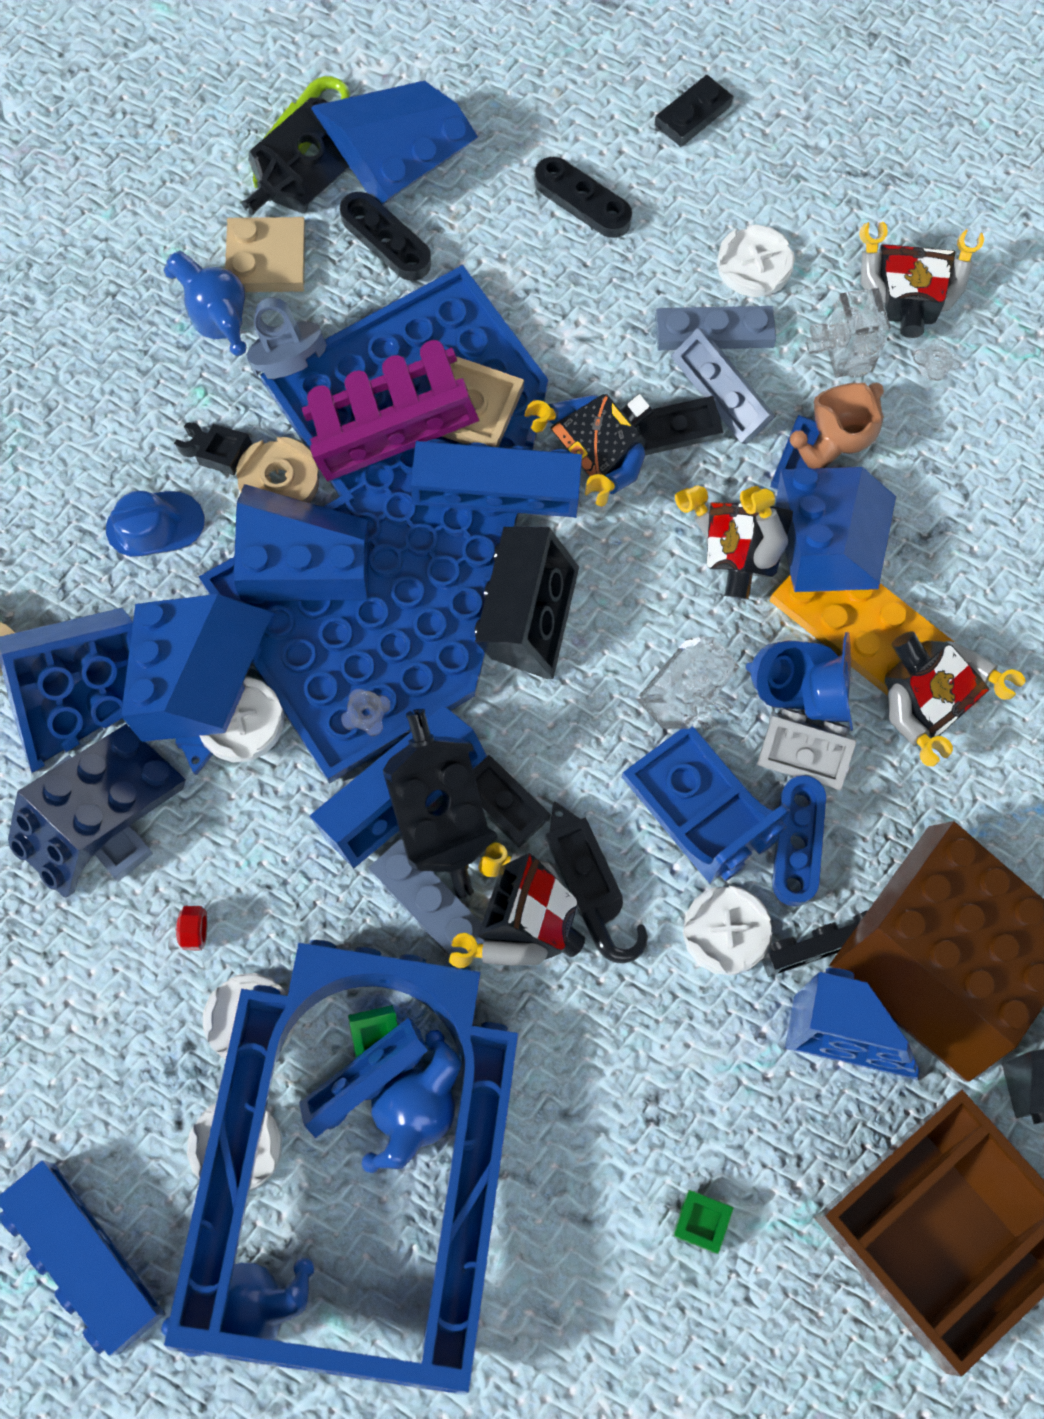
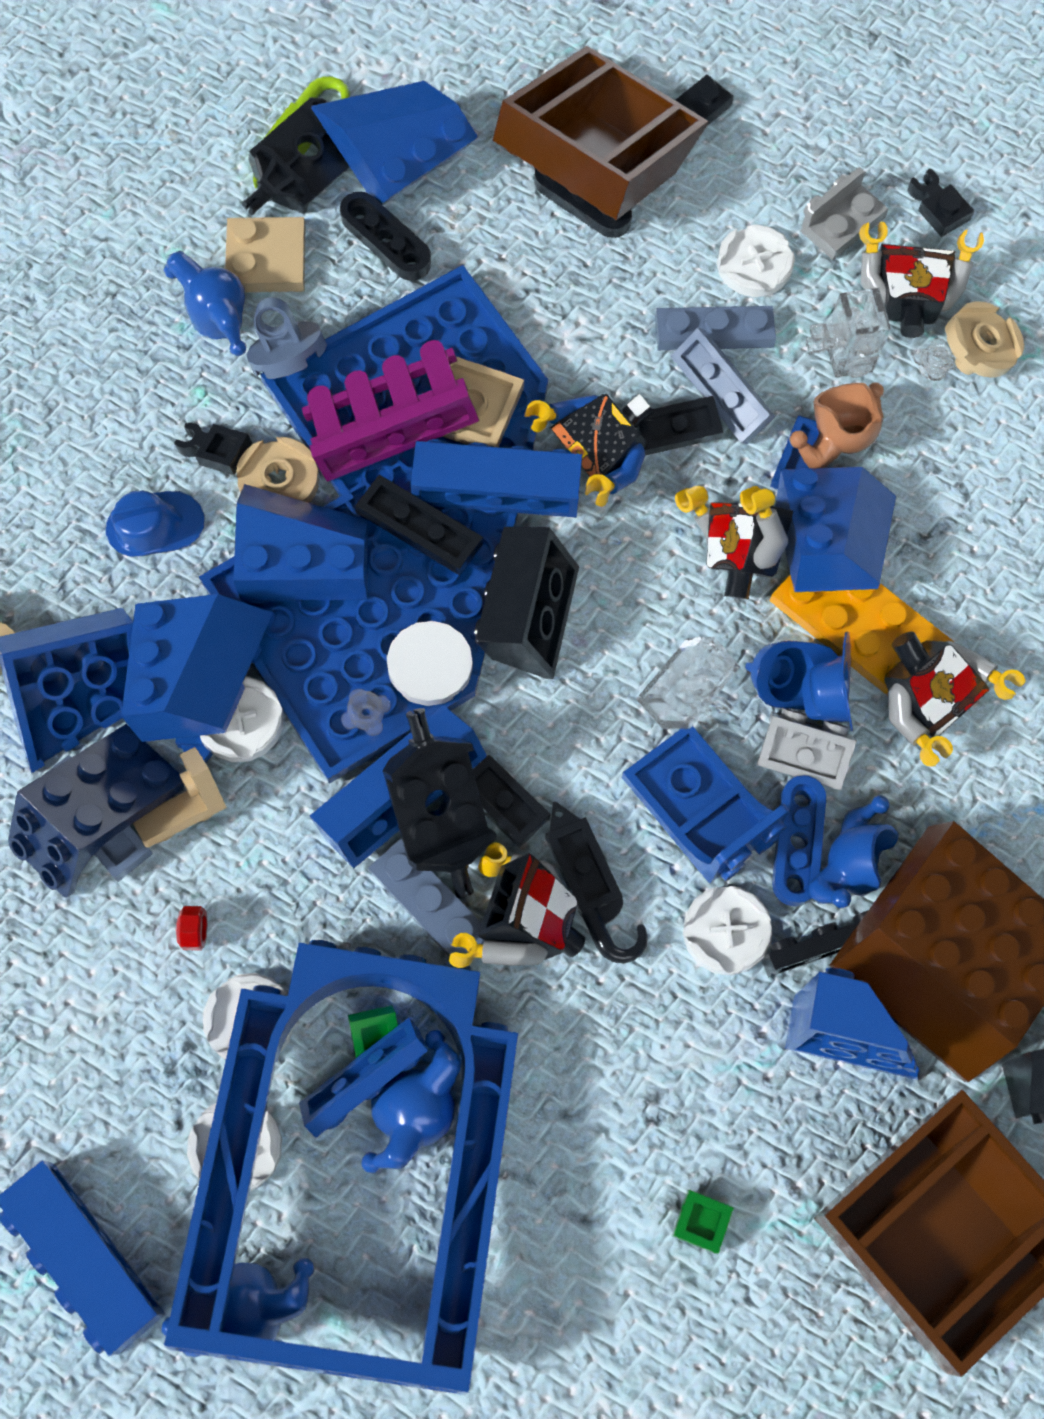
(193, 806): none -> tan bracket
(419, 524): none -> black plate
(429, 663): none -> white tile
(598, 131): none -> reddish brown slope
(838, 215): none -> light grey bracket
(855, 856): none -> blue piece
(941, 207): none -> black plate
(971, 352): none -> tan plate

